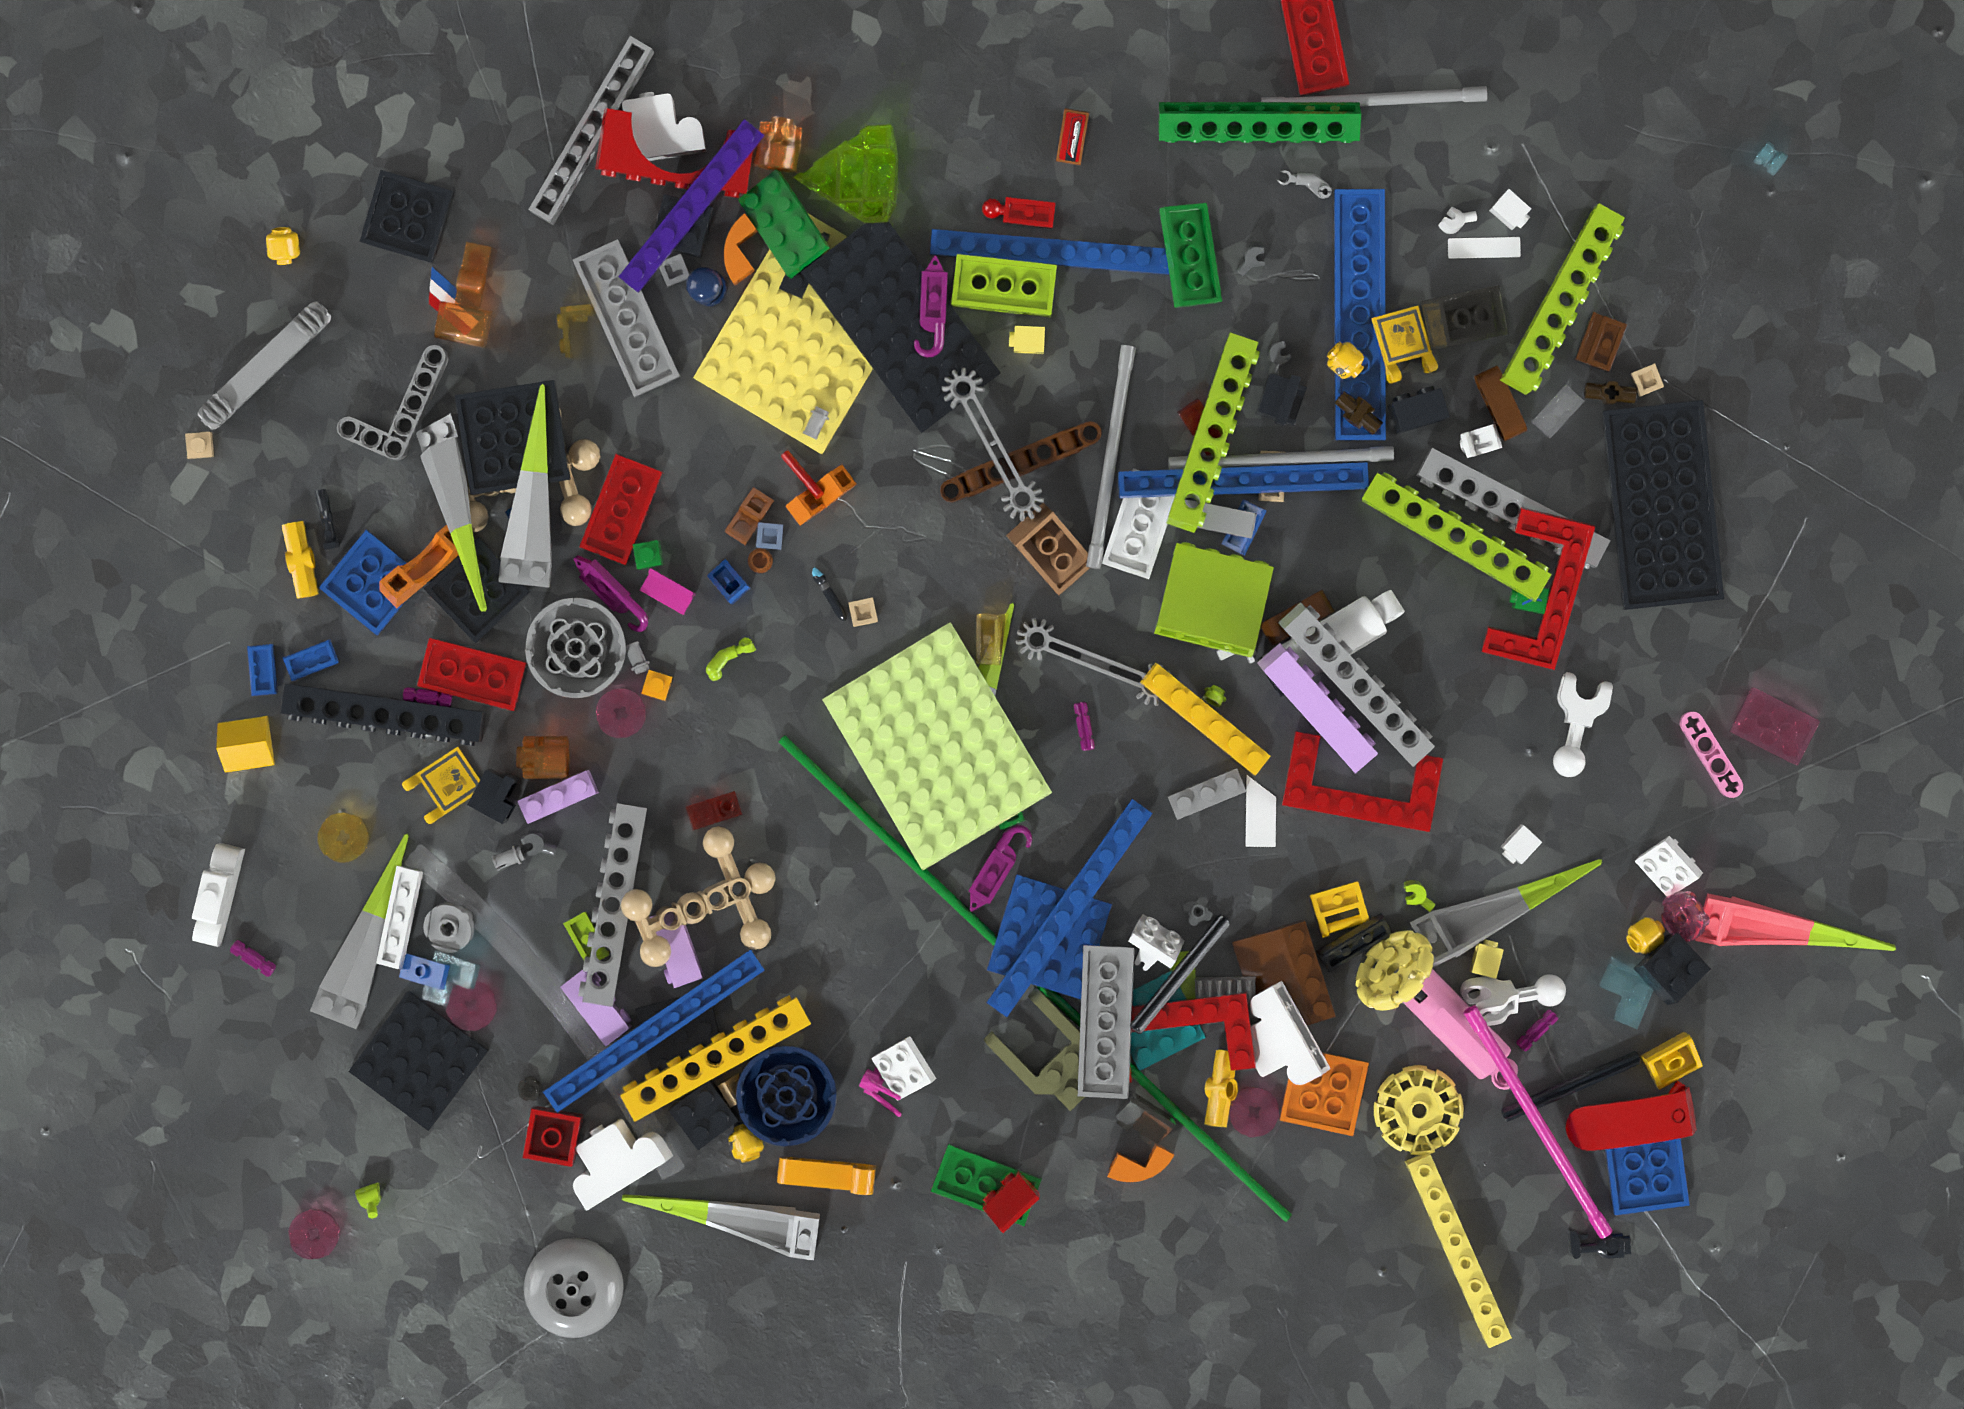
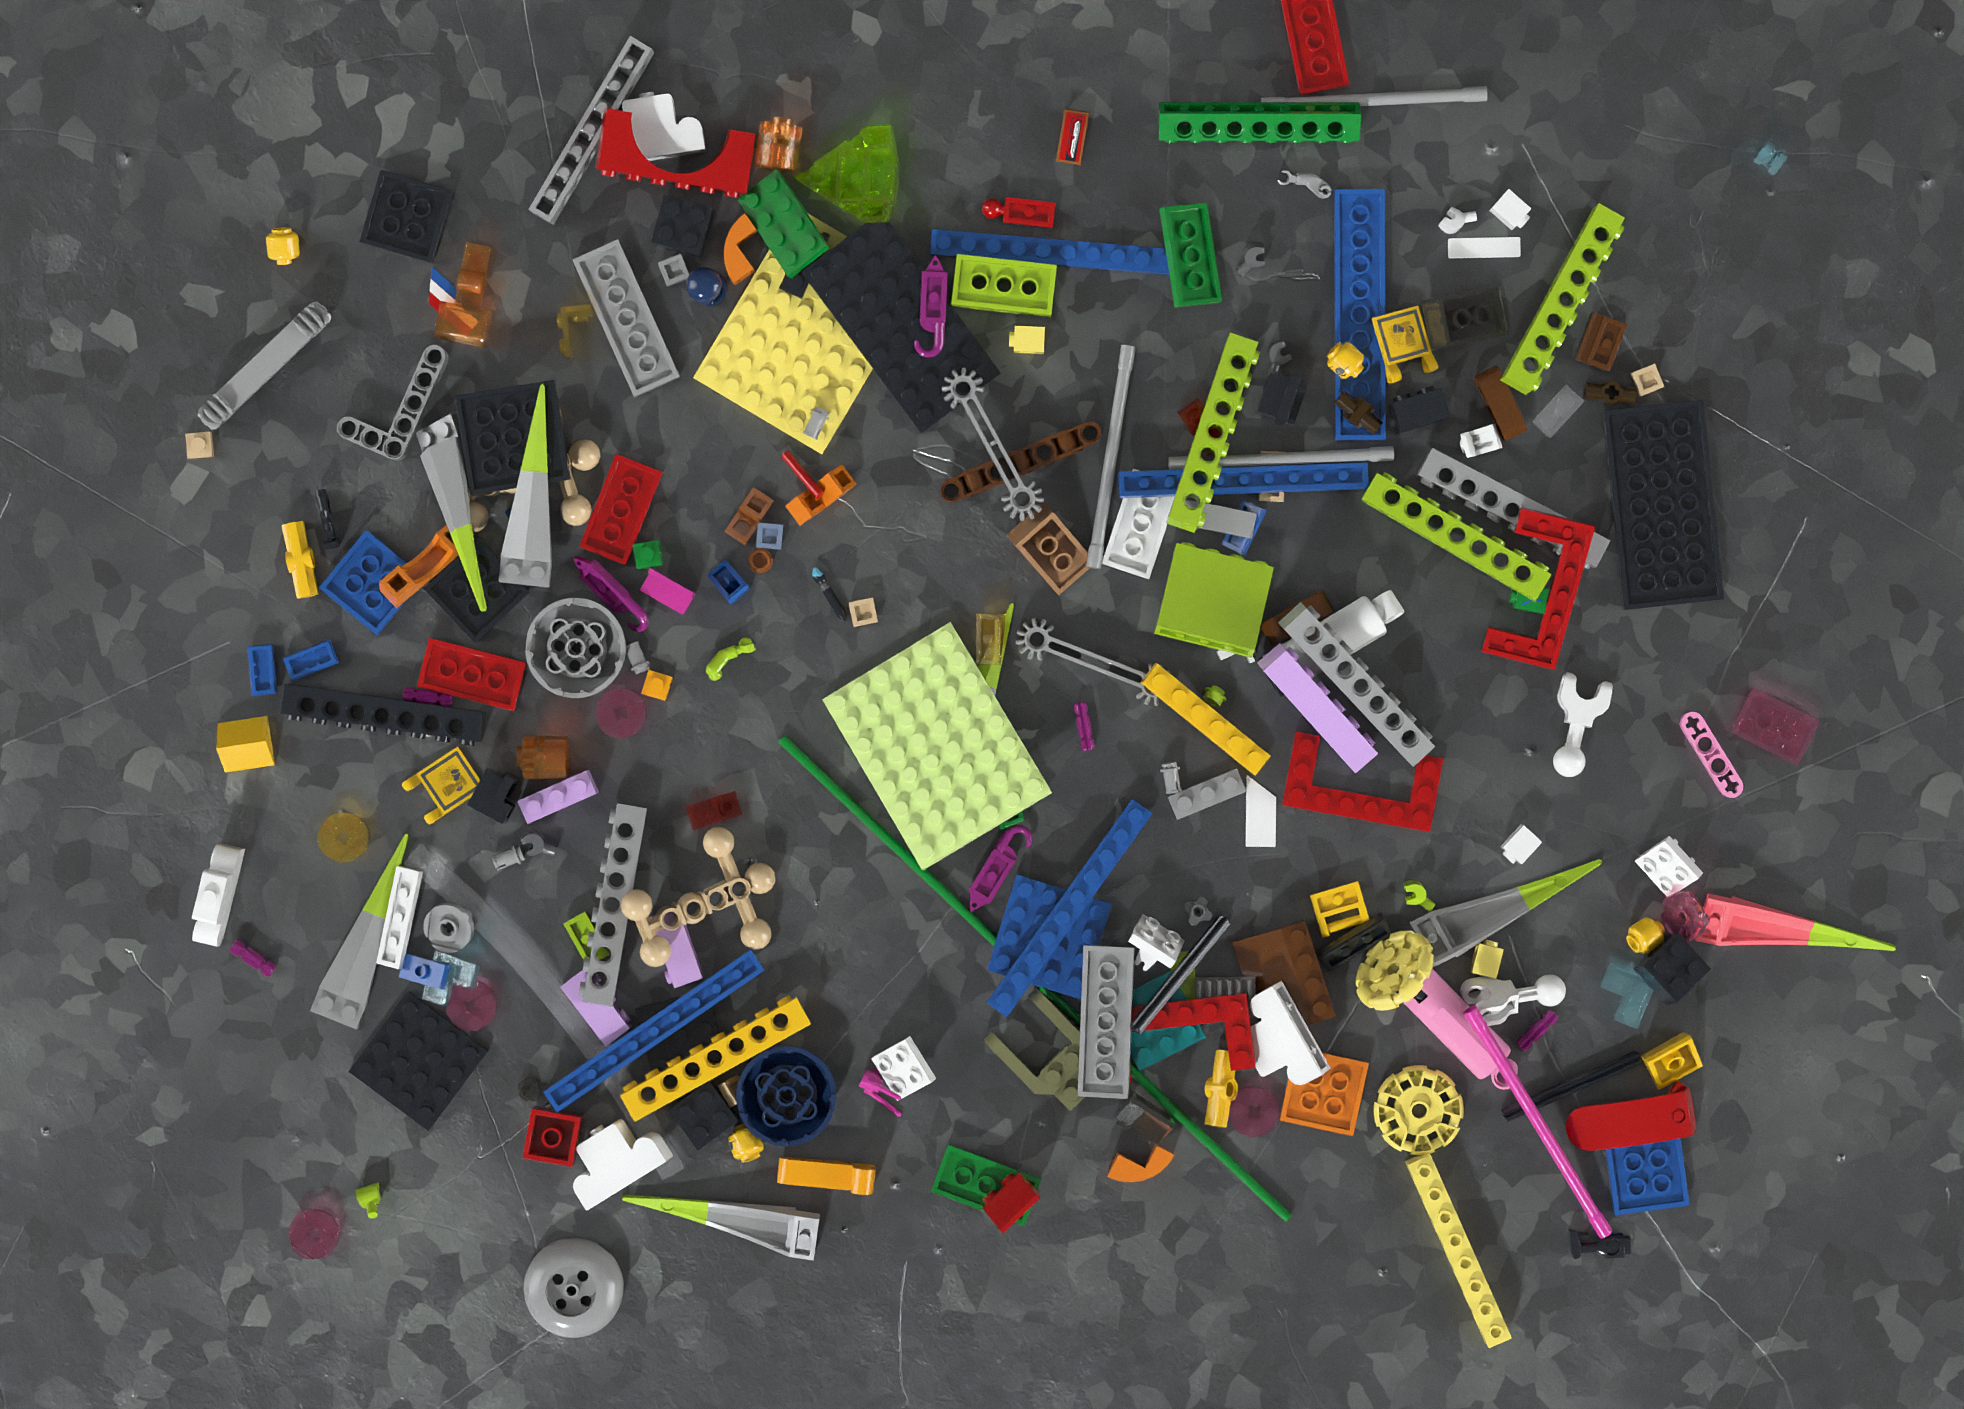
(691, 206): dark purple plate -> none
(1171, 777): none -> light grey pin

